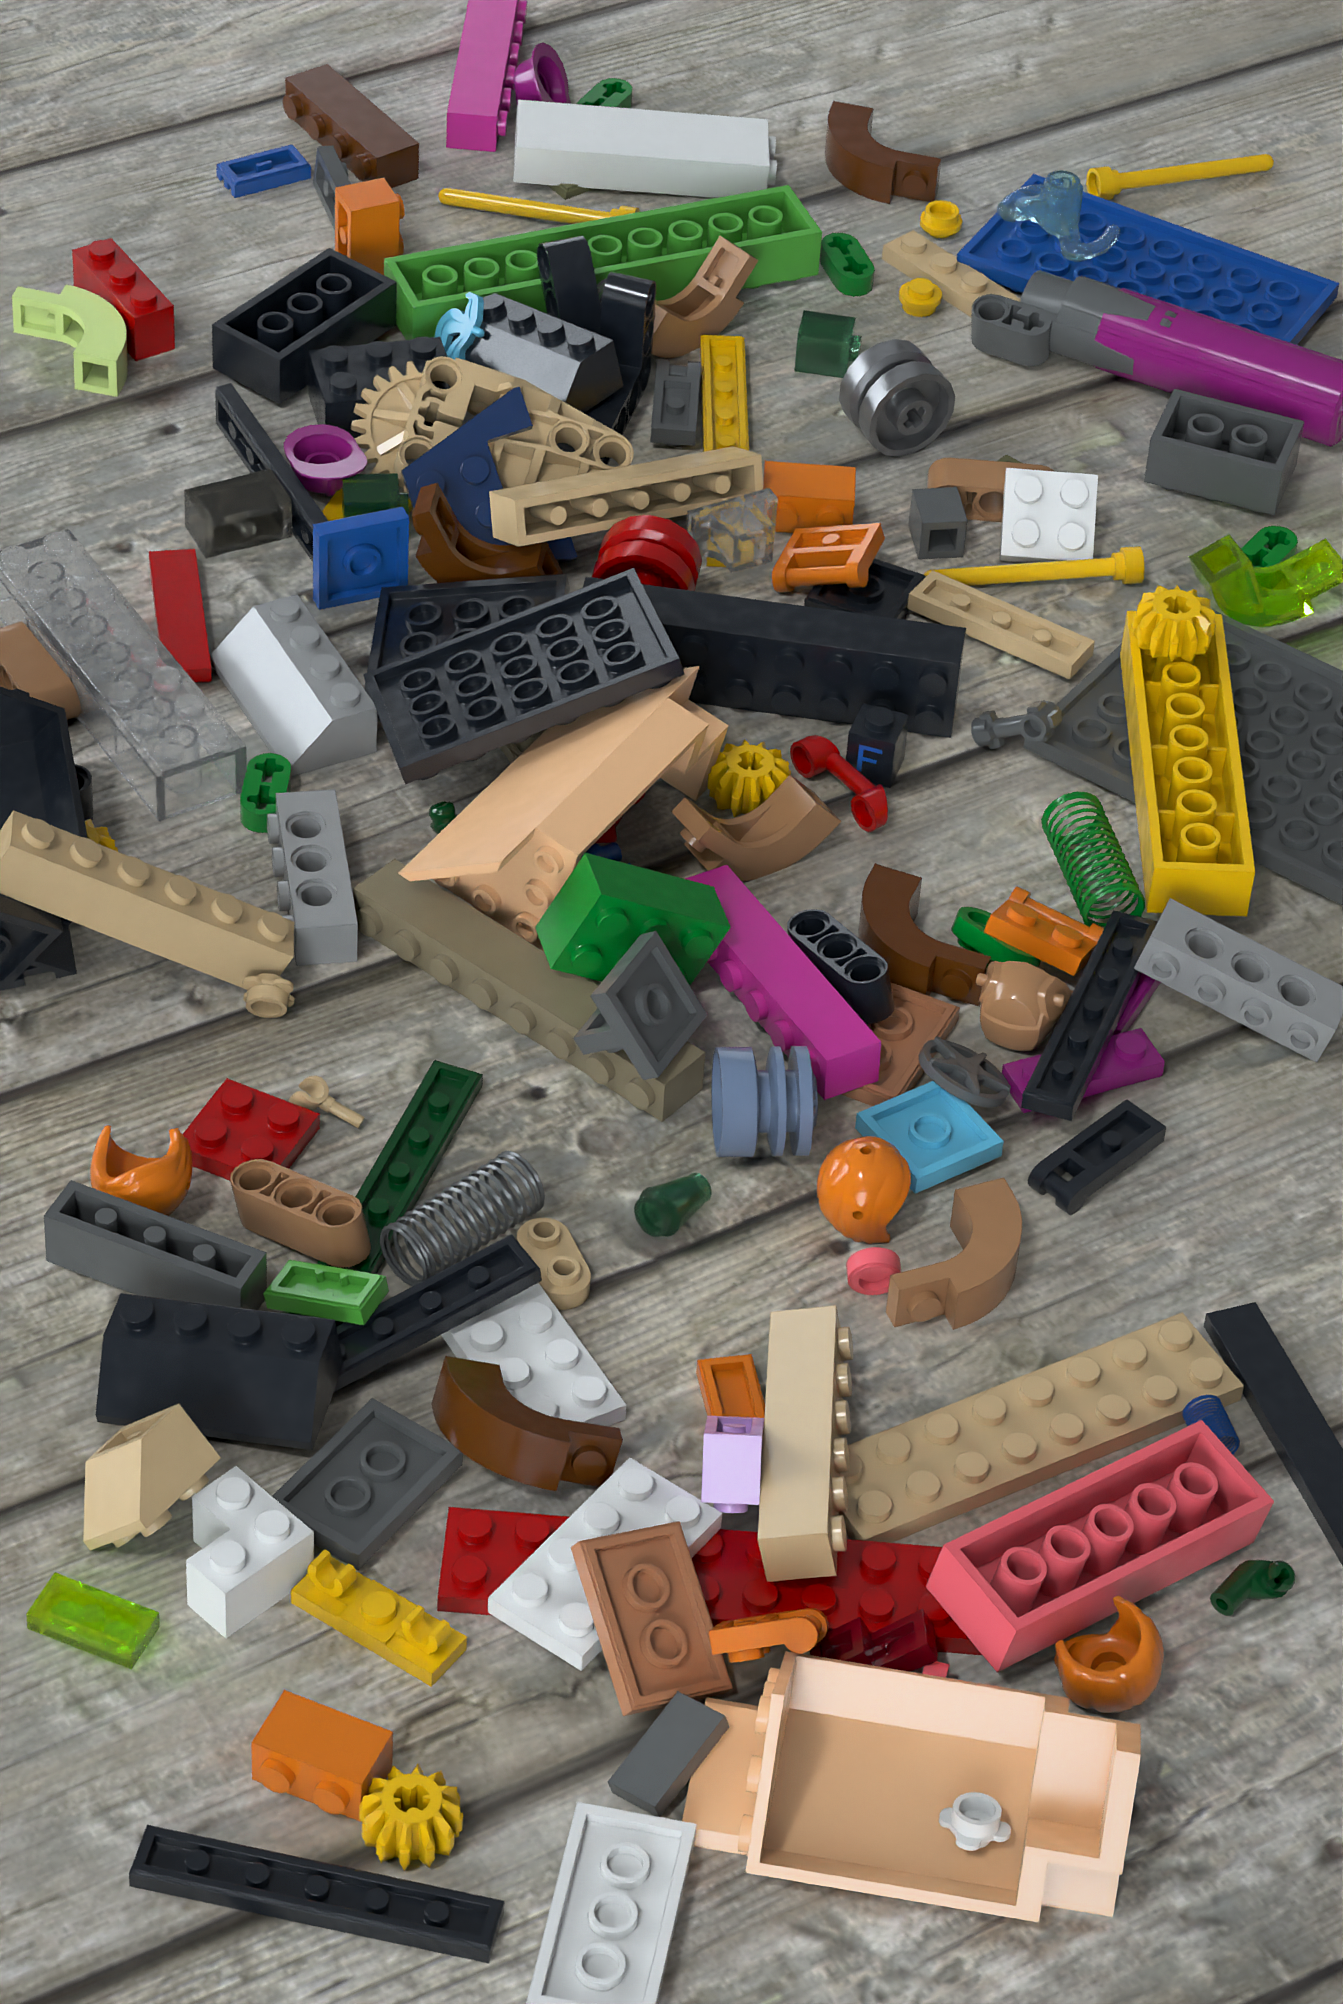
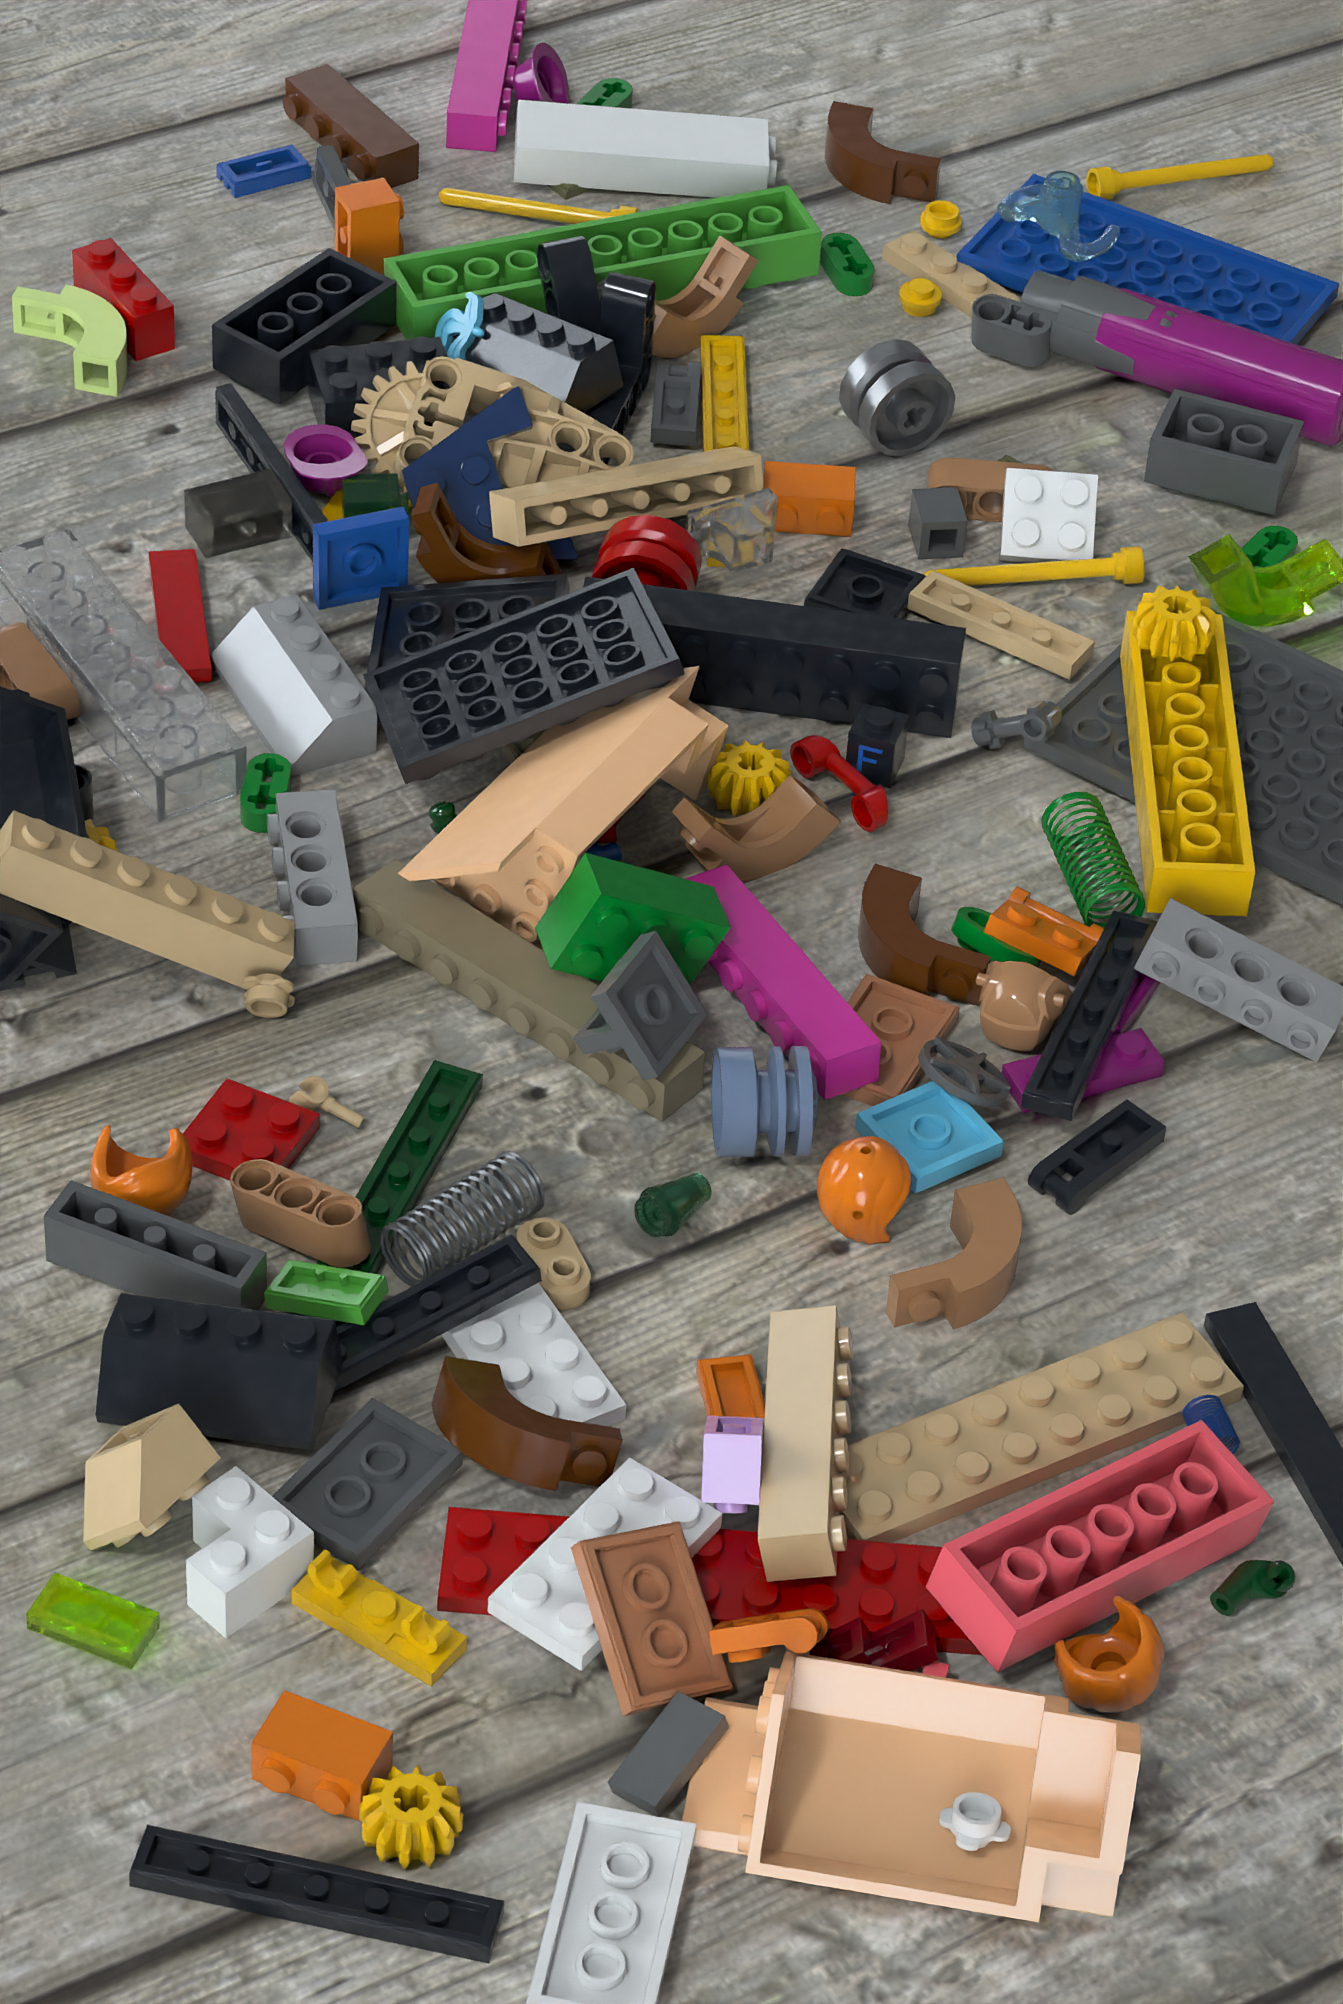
(826, 344): clear green brick -> none
(828, 556): orange plate -> none
(845, 962): black beam -> none
(871, 1270): coral tile -> none

